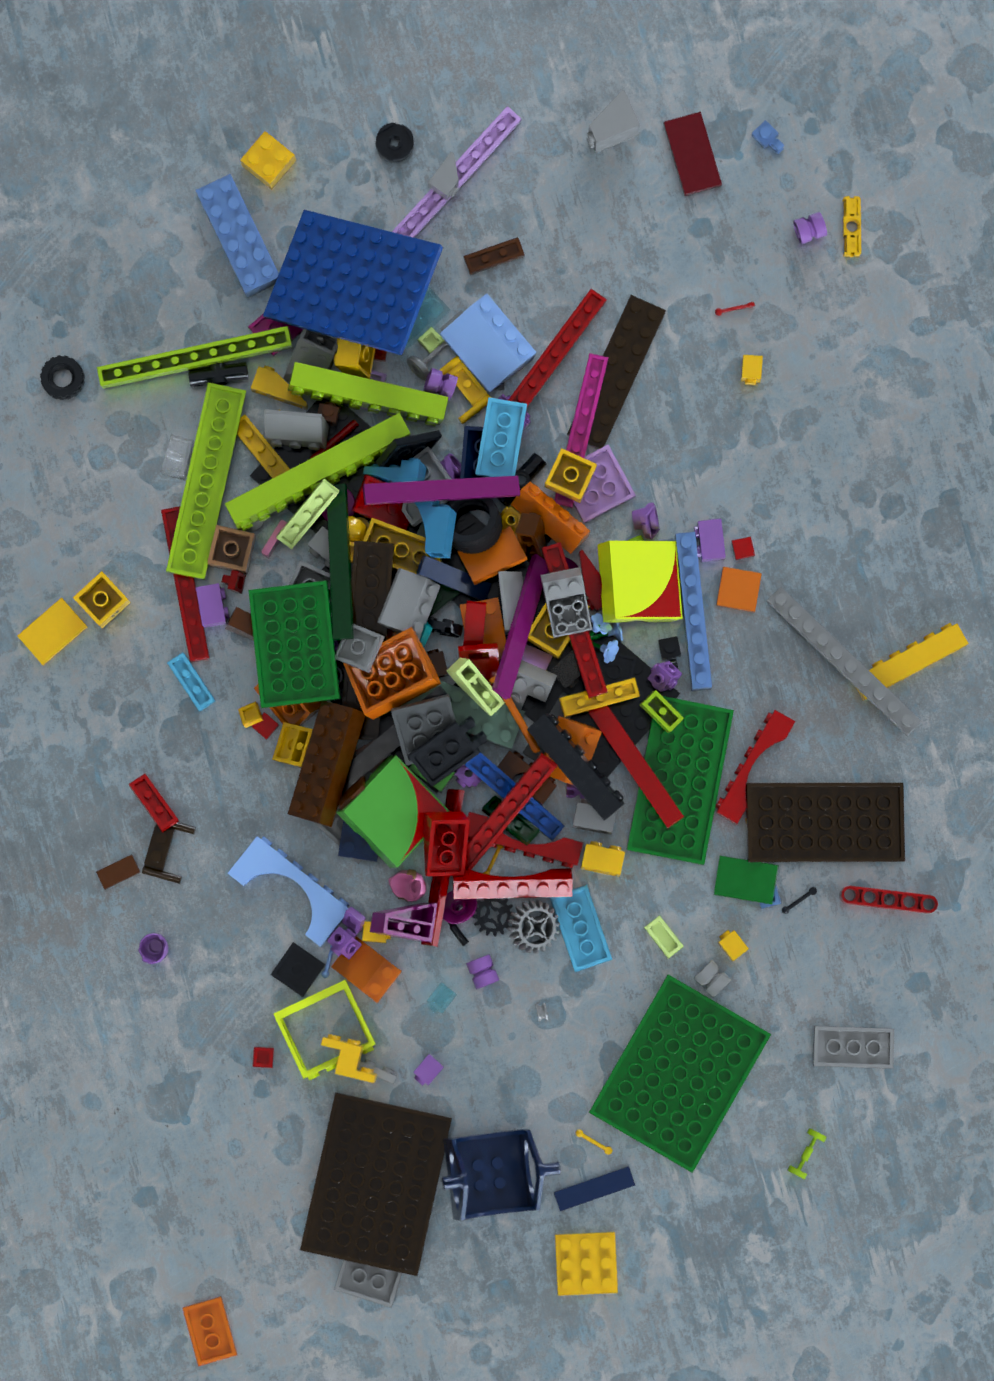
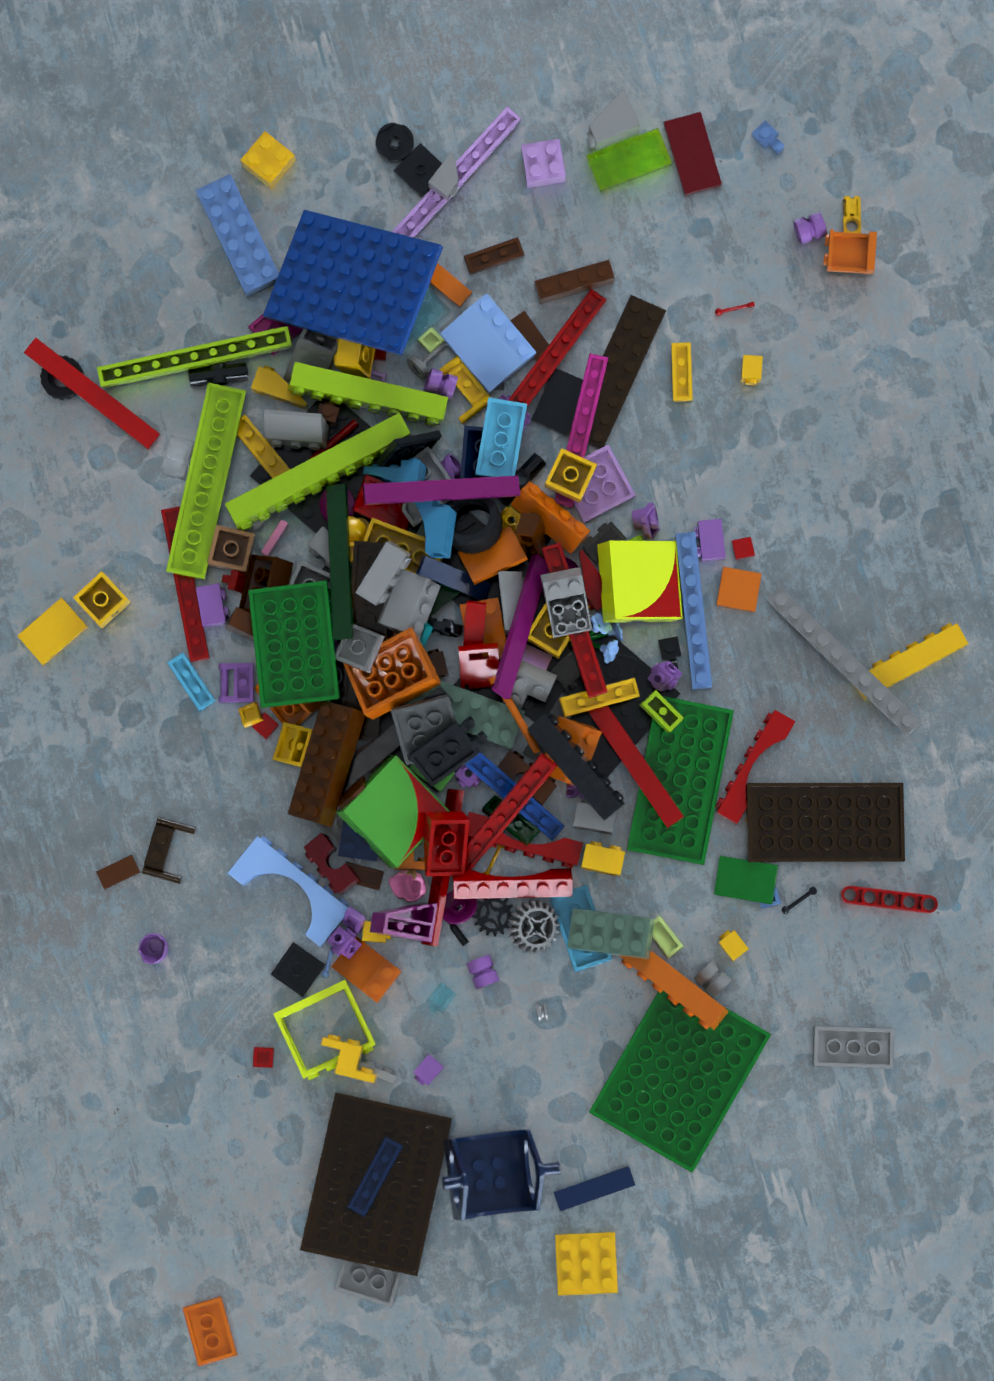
(91, 393): none -> red tile
(153, 802): red plate -> none
(242, 682): none -> medium lavender plate
(264, 573): none -> reddish brown slope
(307, 514): yellowish green plate -> none
(319, 851): none -> dark red arch
(369, 876): none -> reddish brown tile
(375, 1176): none -> dark blue tile
(384, 573): none -> light grey brick
(409, 863): none -> orange slope
(418, 169): none -> black plate
(450, 286): none -> orange tile
(475, 685): yellowish green slope -> none
(530, 333): none -> reddish brown tile
(543, 163): none -> lavender brick
(558, 402): none -> black tile
(574, 281): none -> reddish brown brick
(579, 1133): yellow hinge -> none
(606, 533): none -> clear smoke brick
(610, 933): none -> sand green brick
(629, 160): none -> clear neon green plate
(678, 988): none -> orange brick
(681, 372): none -> yellow plate
(807, 1153): lime wheel -> none
(850, 252): none -> orange panel

